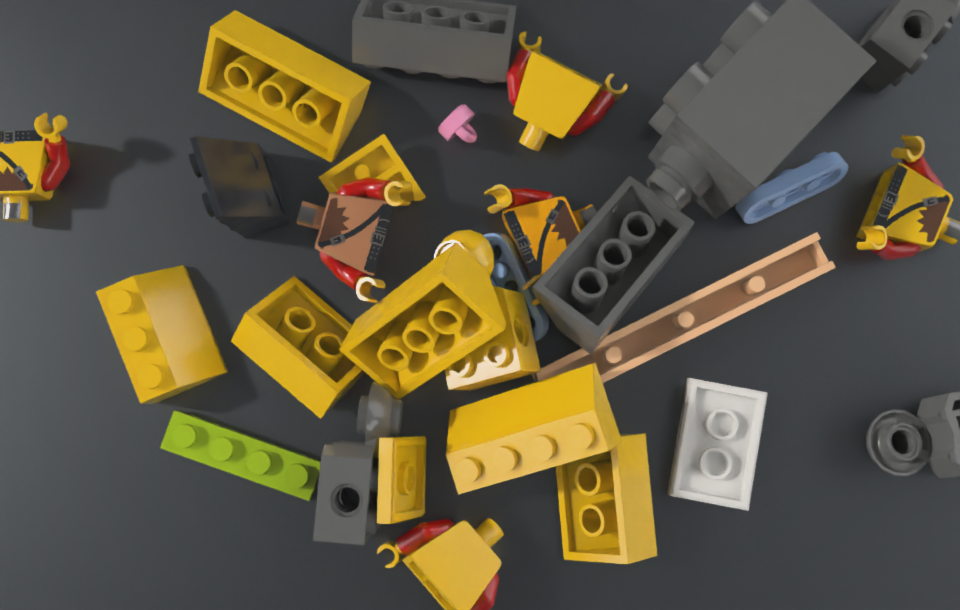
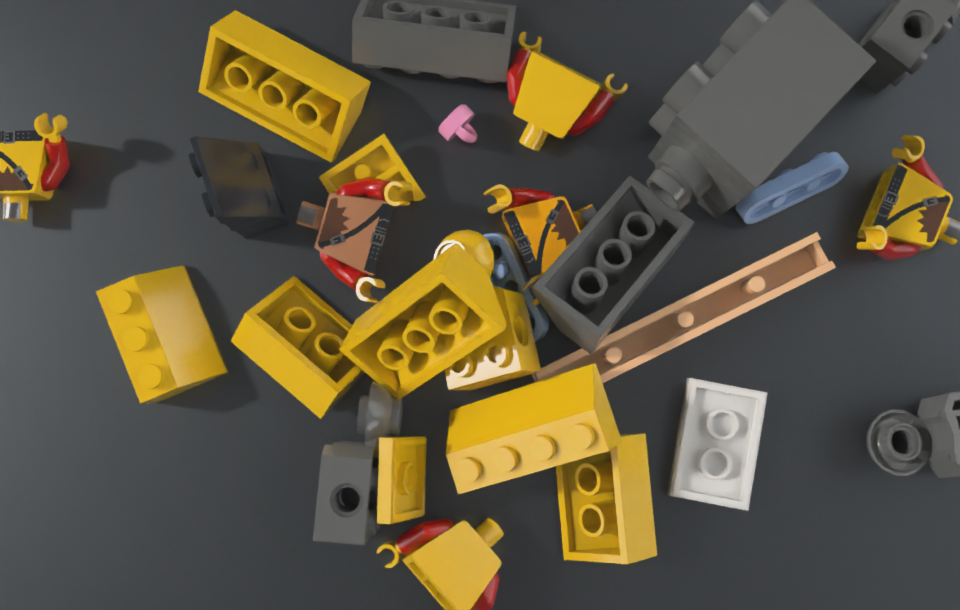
(242, 455): lime plate -> none

